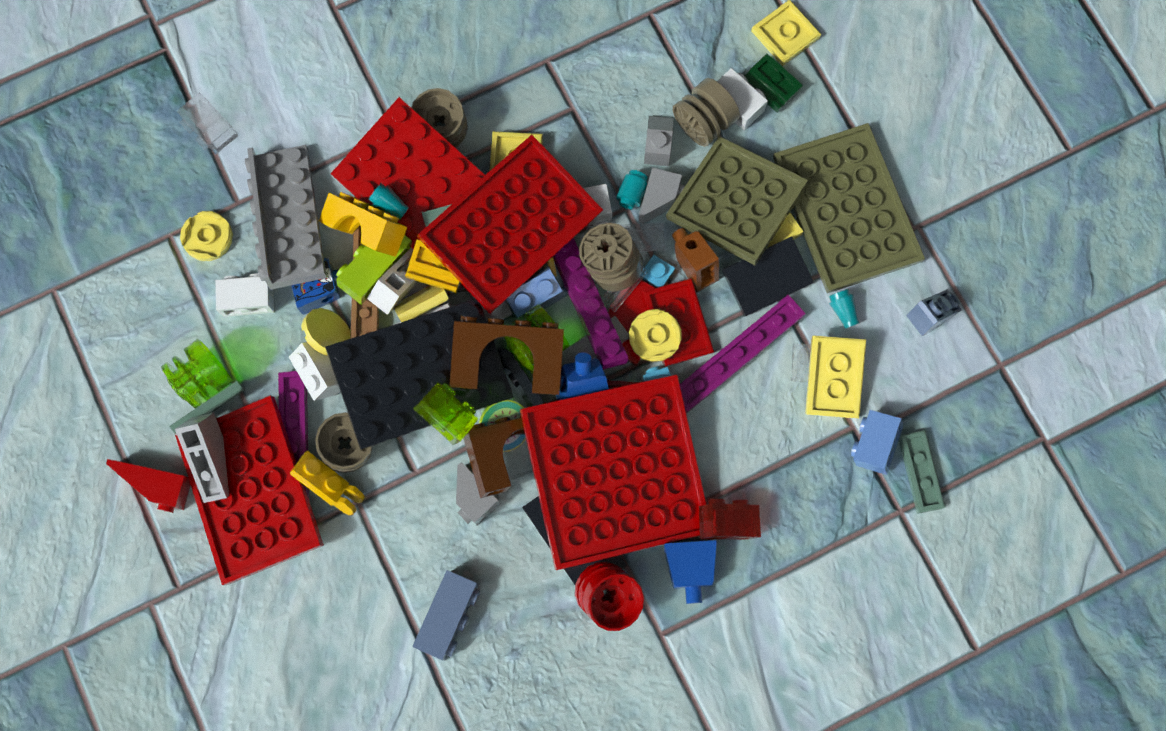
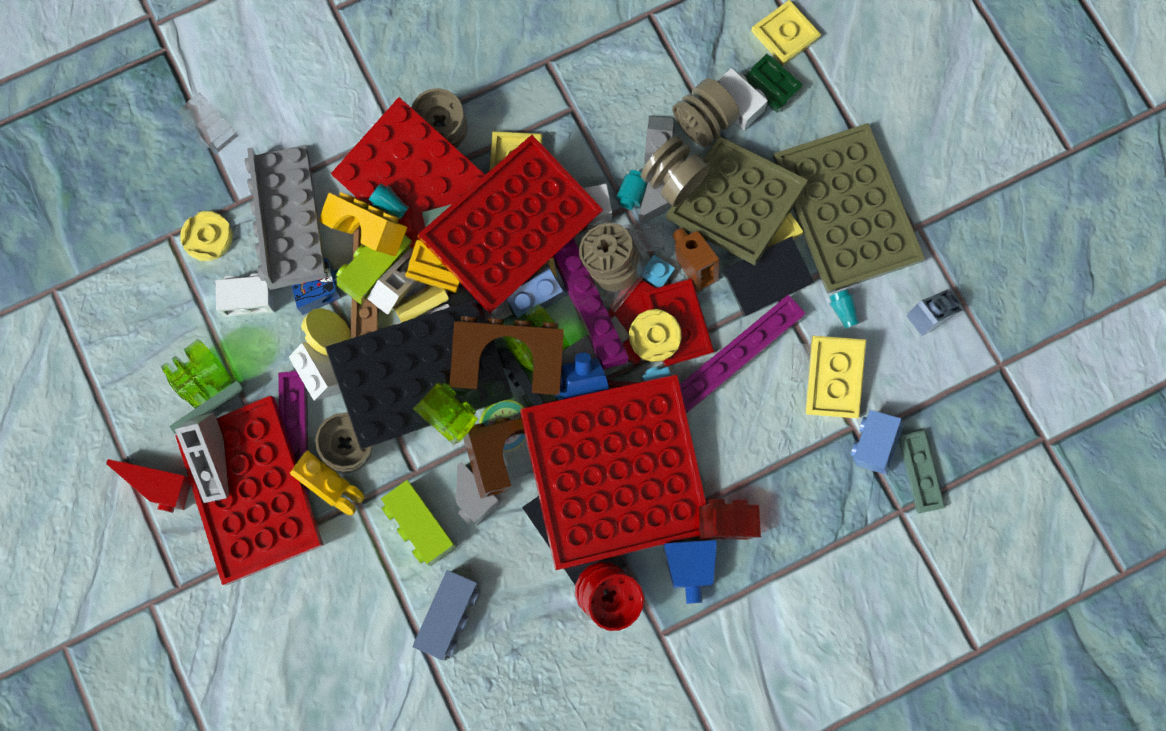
(417, 524): none -> lime brick
(671, 168): none -> dark tan wheel

